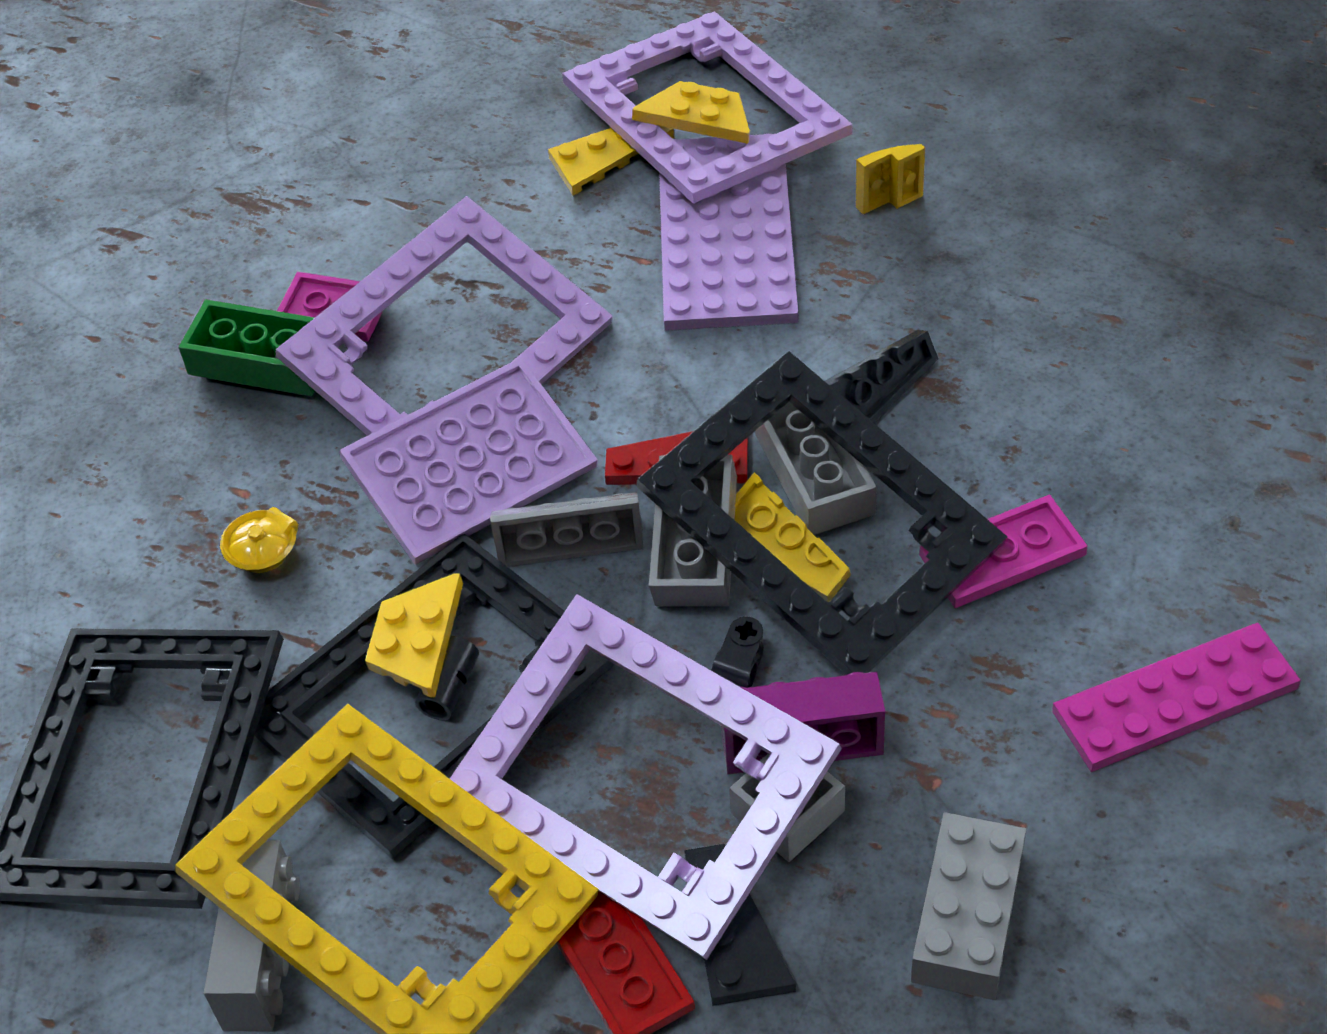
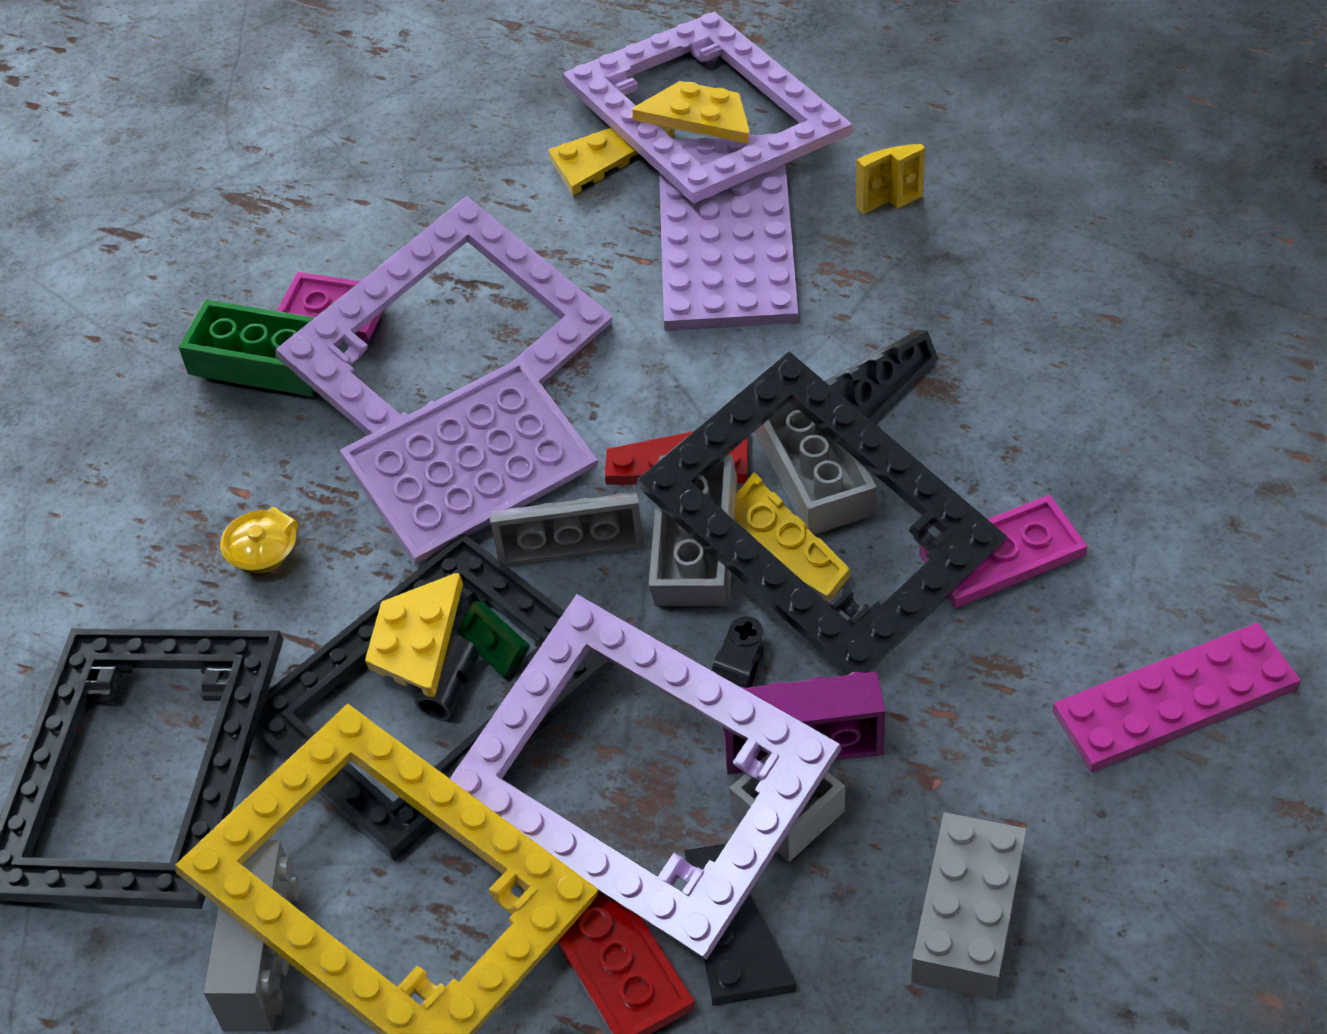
(493, 638): none -> dark green plate

